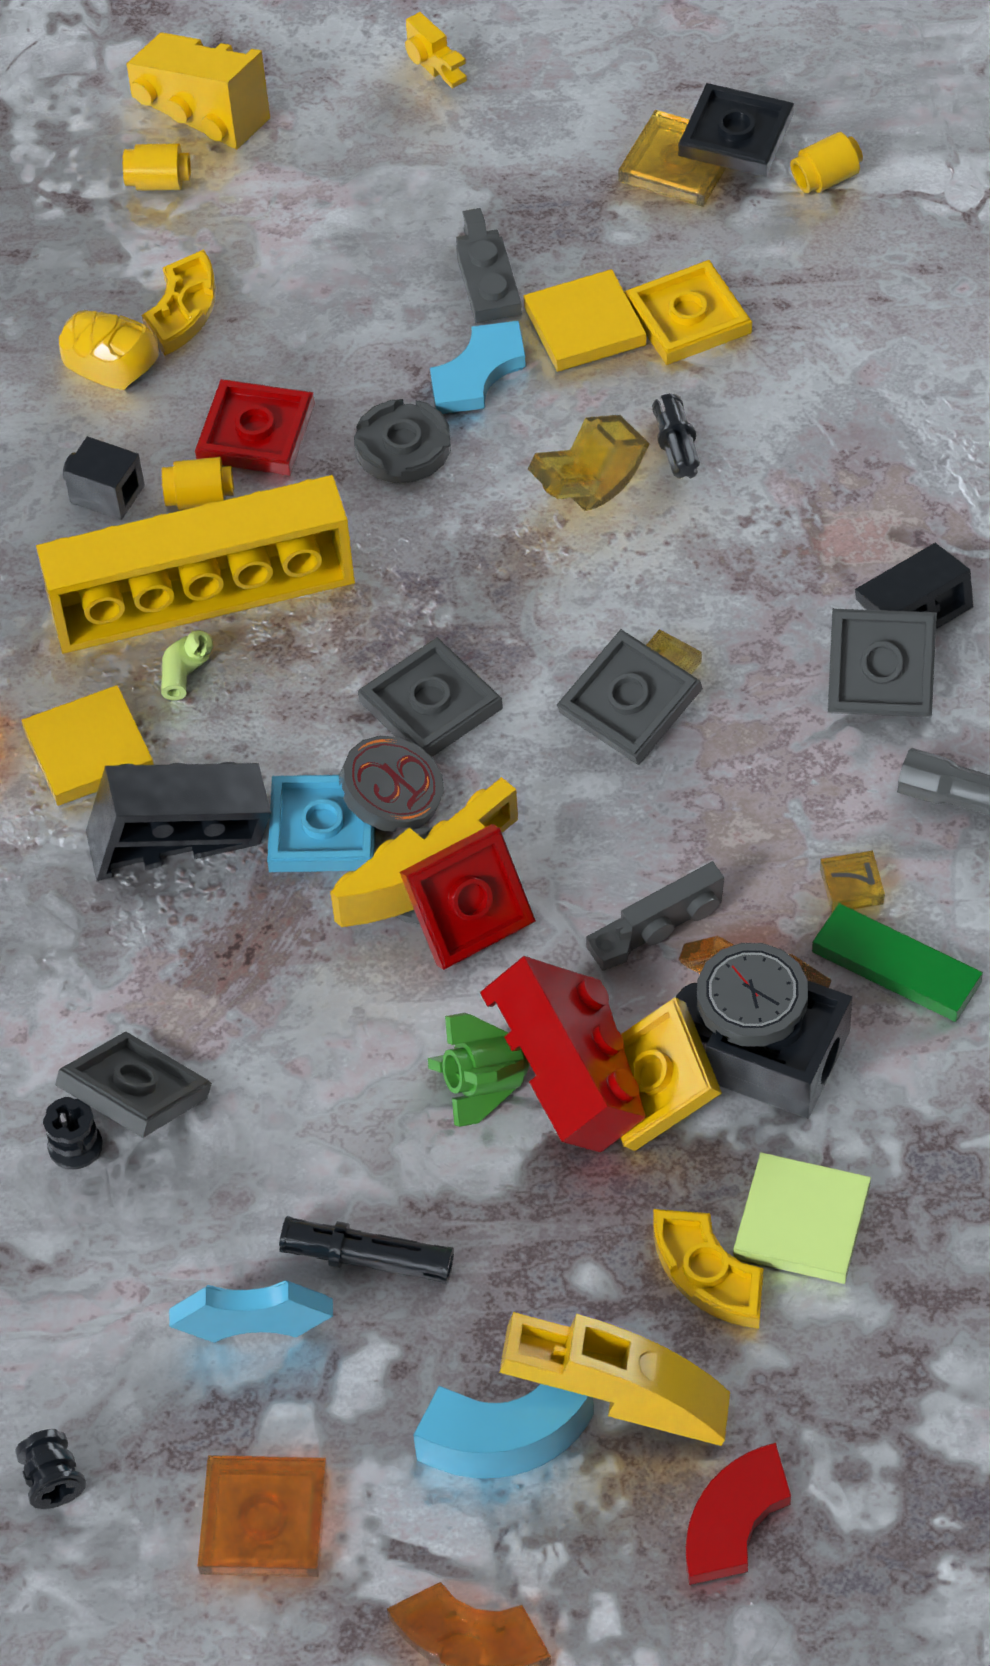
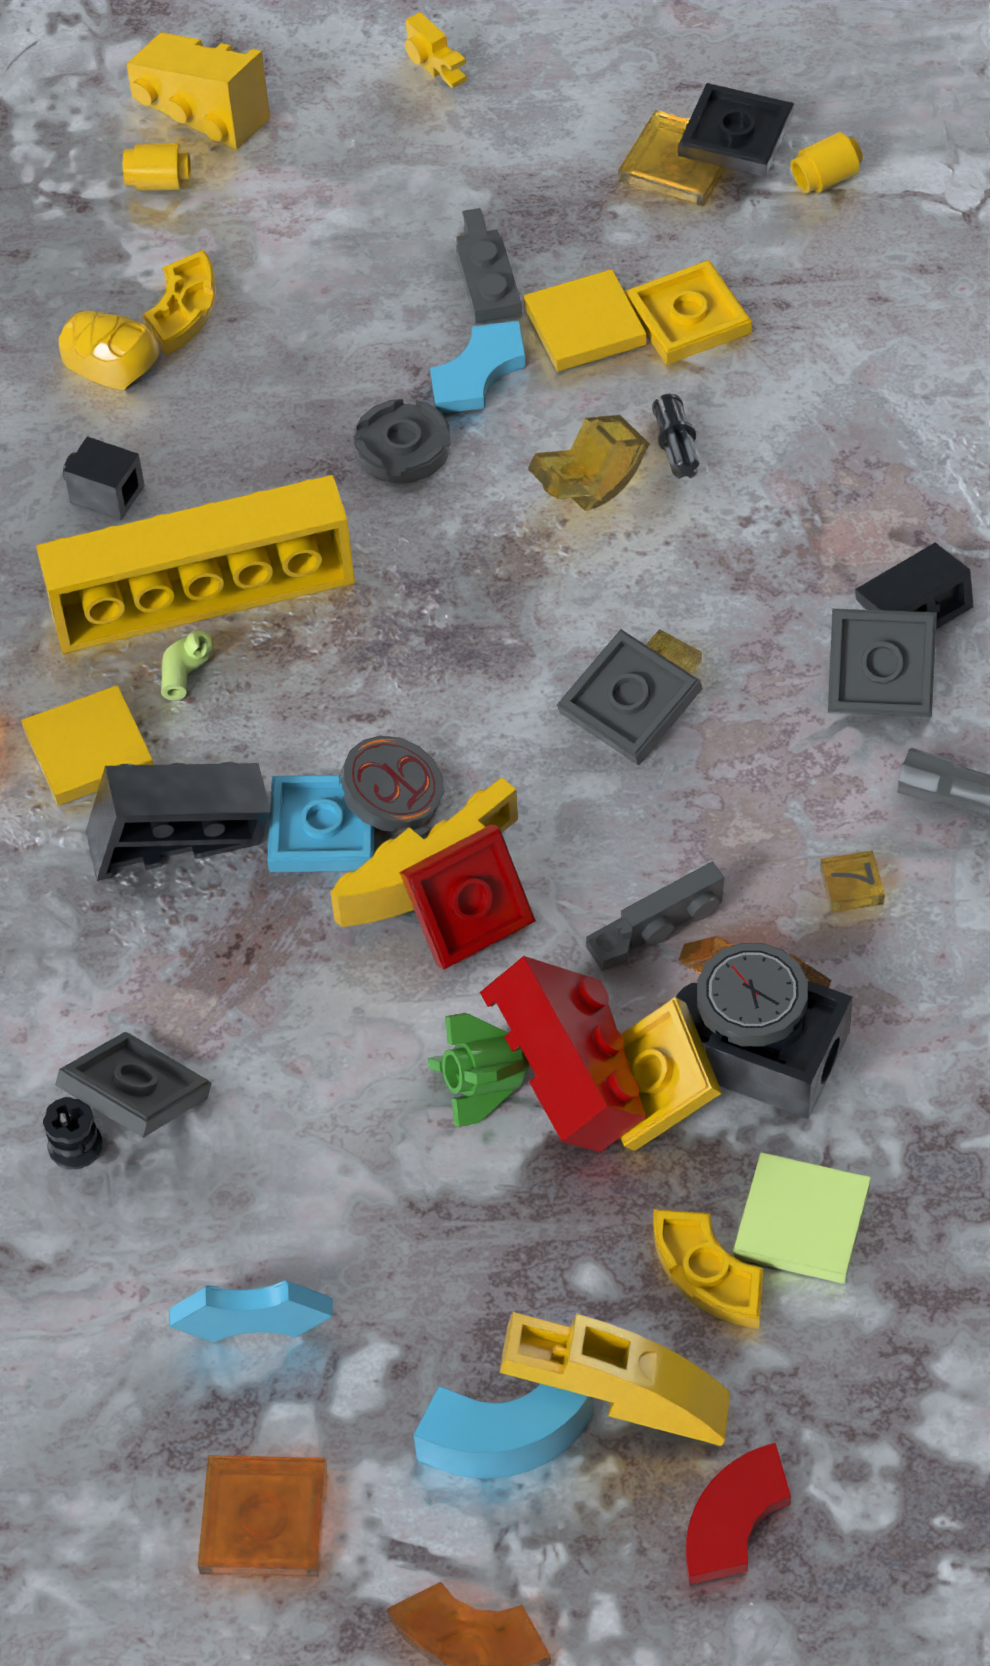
(49, 1469): black bush -> none
(196, 482): yellow brick -> none
(255, 426): red tile -> none
(353, 1247): black pin -> none
(430, 698): dark grey tile -> none
(897, 962): green tile -> none

